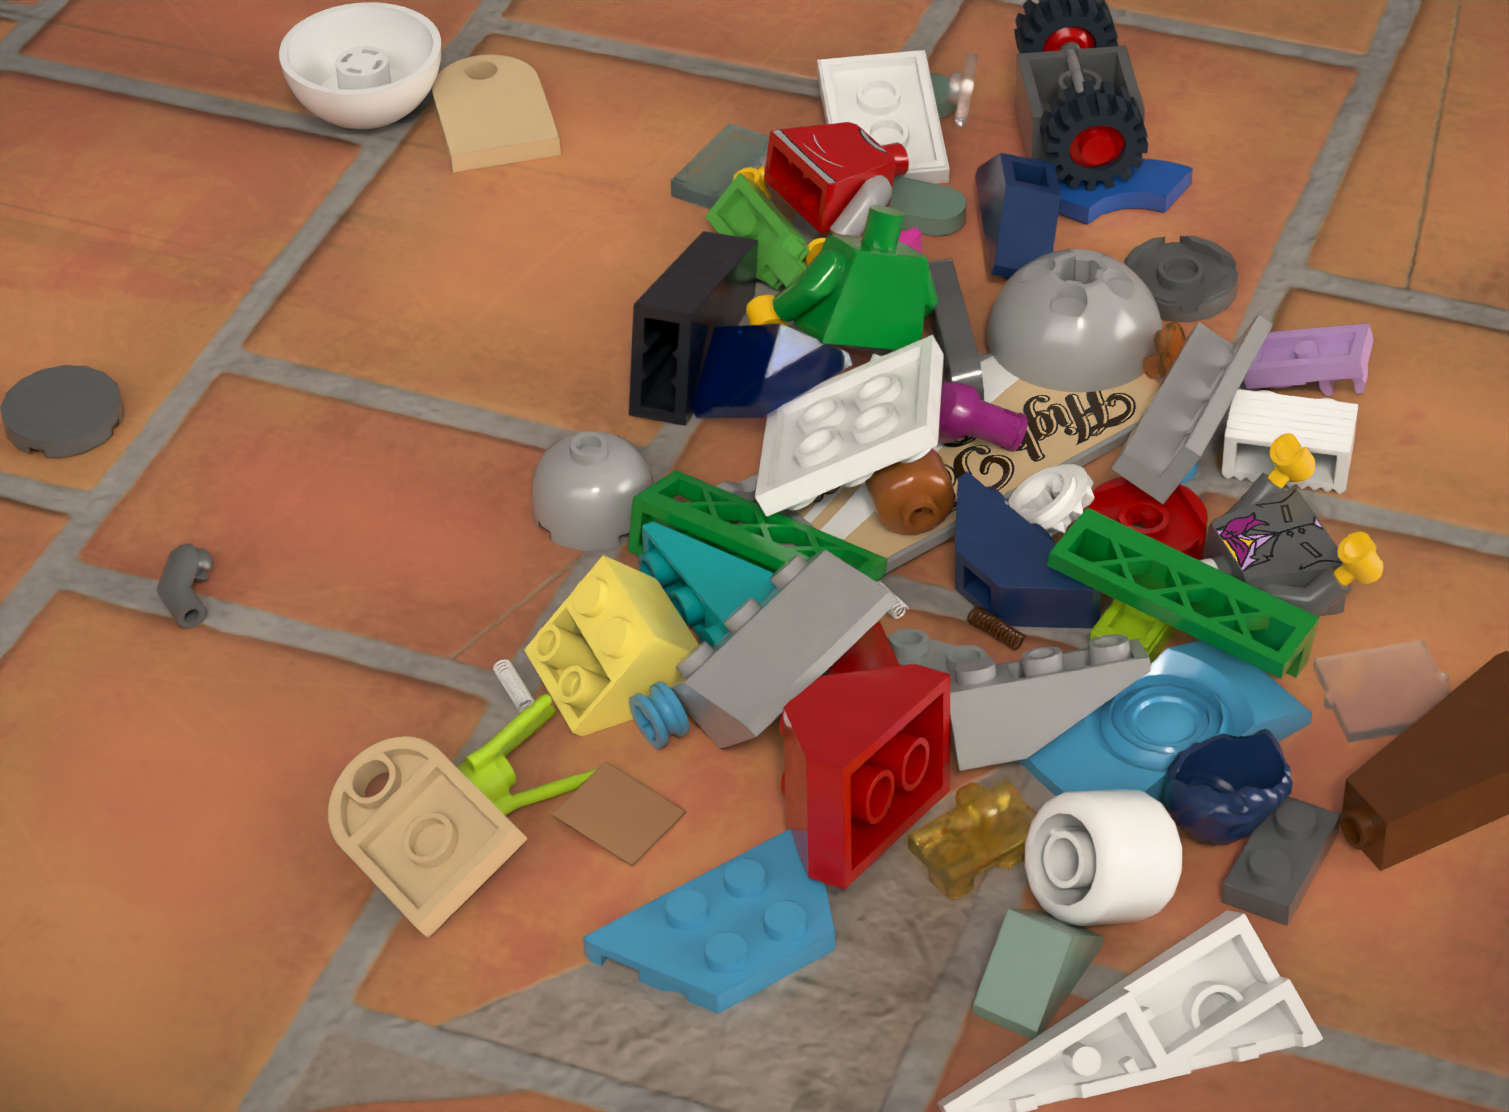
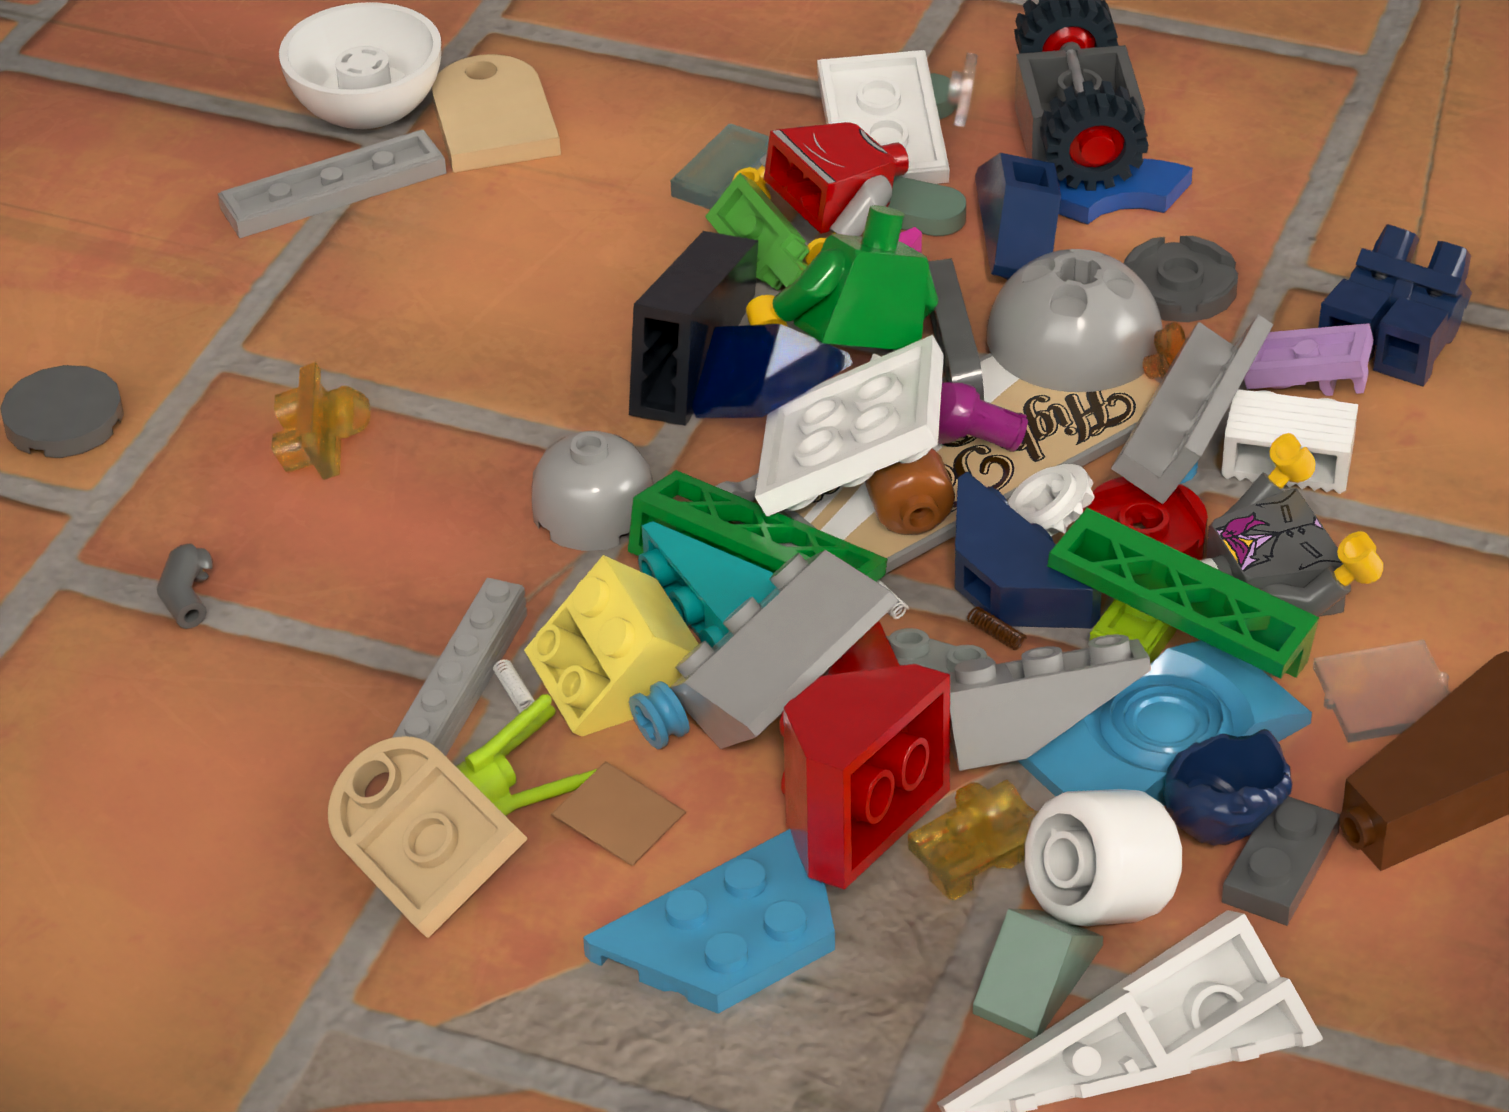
(316, 422): none -> clear yellow hips
(331, 183): none -> light grey tile
(466, 665): none -> light grey piece
(1406, 304): none -> dark blue hips

